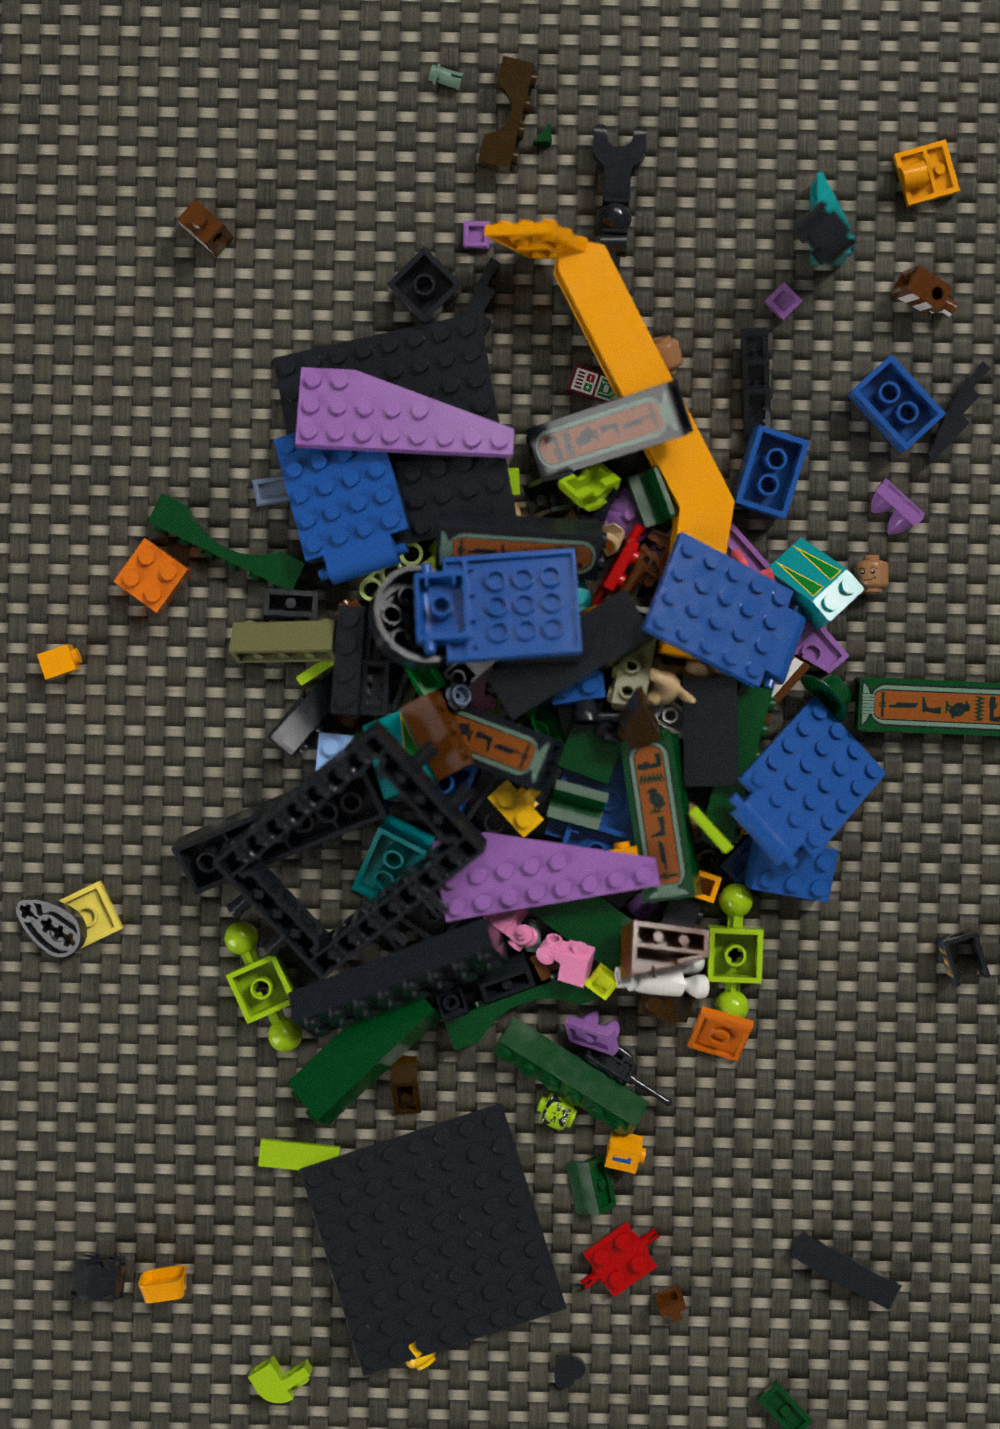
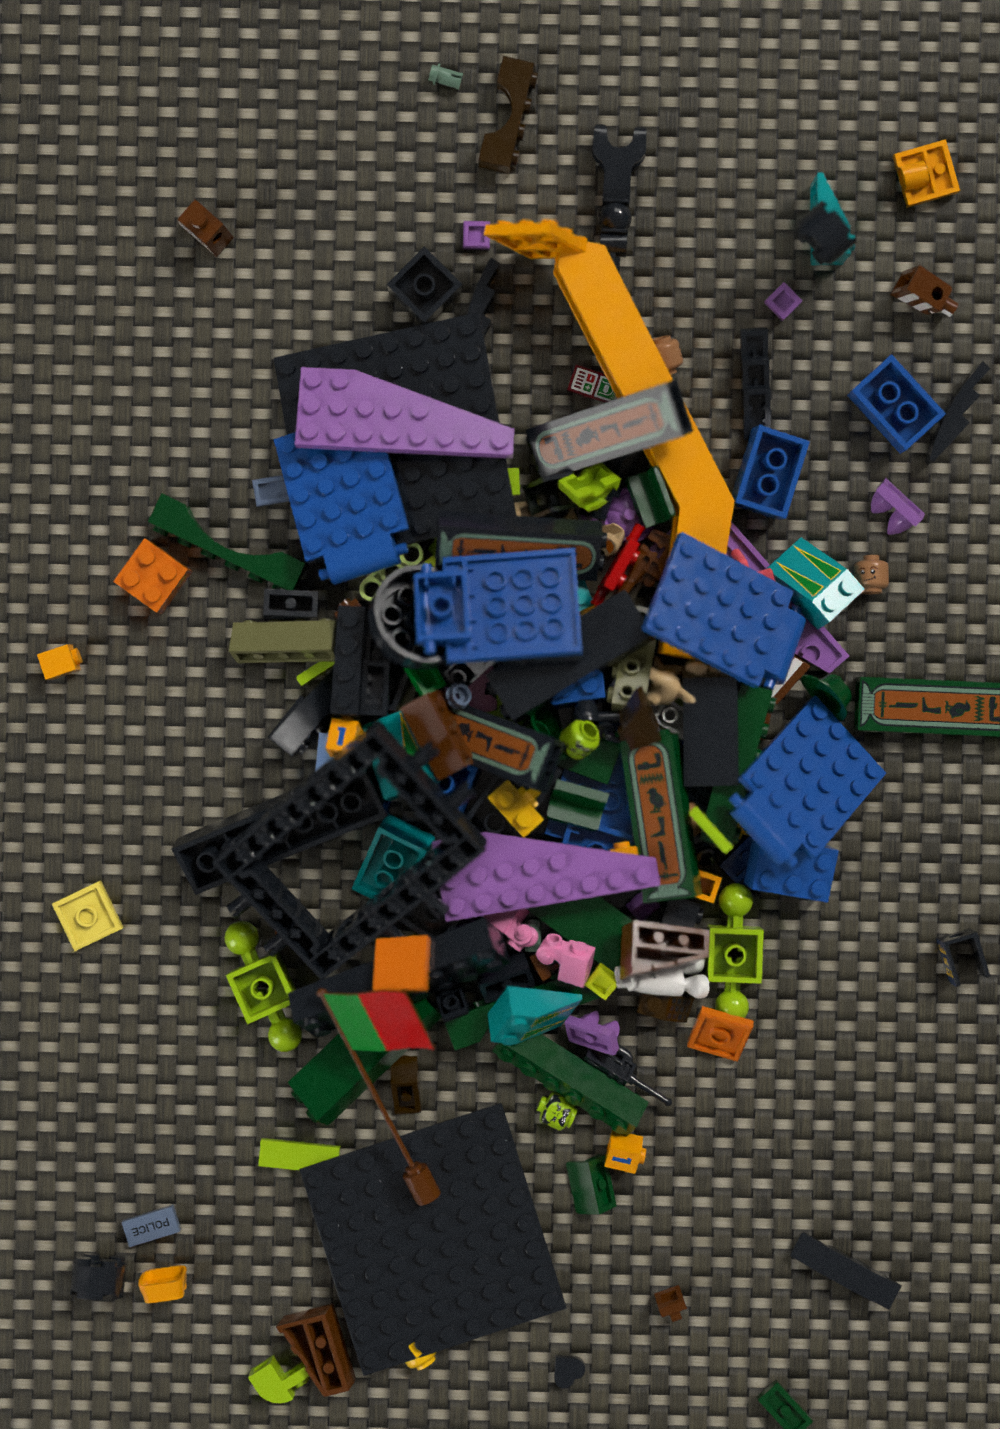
(61, 915): black piece -> none
(151, 1225): none -> sand blue tile
(321, 1347): none -> reddish brown wedge
(341, 733): none -> light orange brick
(384, 1023): none -> flag
(402, 963): none -> orange tile
(528, 1013): none -> teal slope
(544, 137): dark green piece -> none
(580, 739): none -> lime head
(620, 1258): red plate -> none

